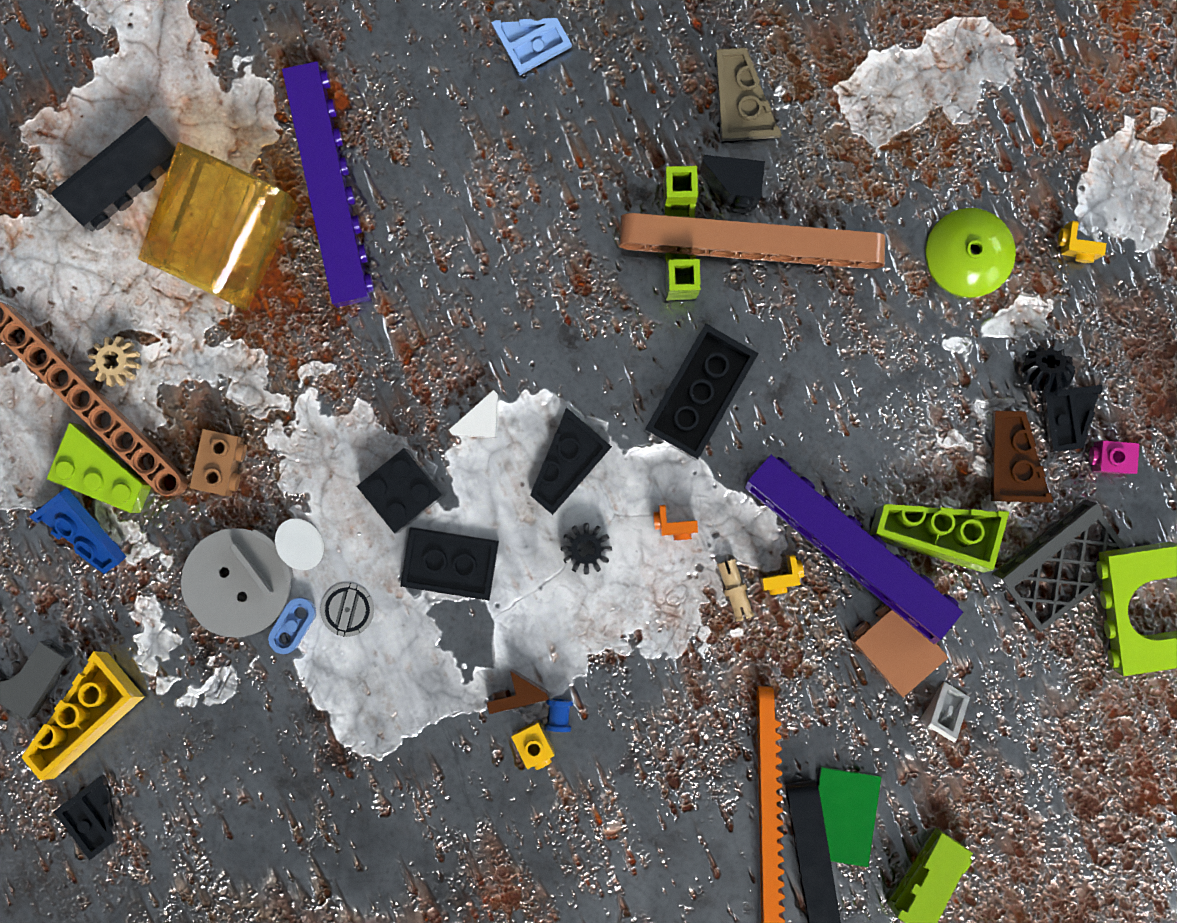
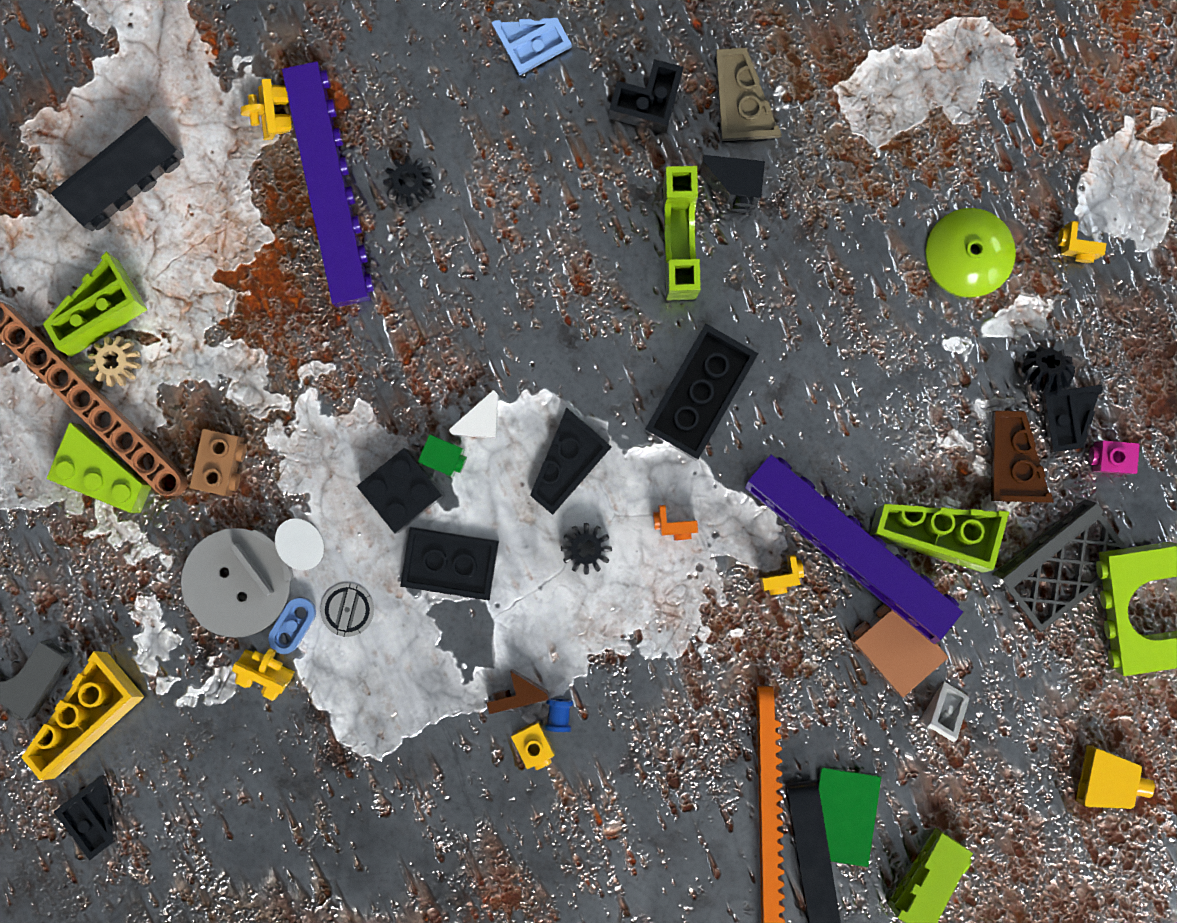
(76, 525): blue wing -> none
(95, 309): none -> lime wedge
(216, 226): clear yellow windscreen -> none
(264, 670): none -> yellow hips
(268, 97): none -> yellow hips
(411, 171): none -> black gear
(442, 456): none -> green brick
(651, 105): none -> black brick
(735, 590): tan pin -> none
(752, 241): nougat beam -> none
(1111, 781): none -> yellow torso

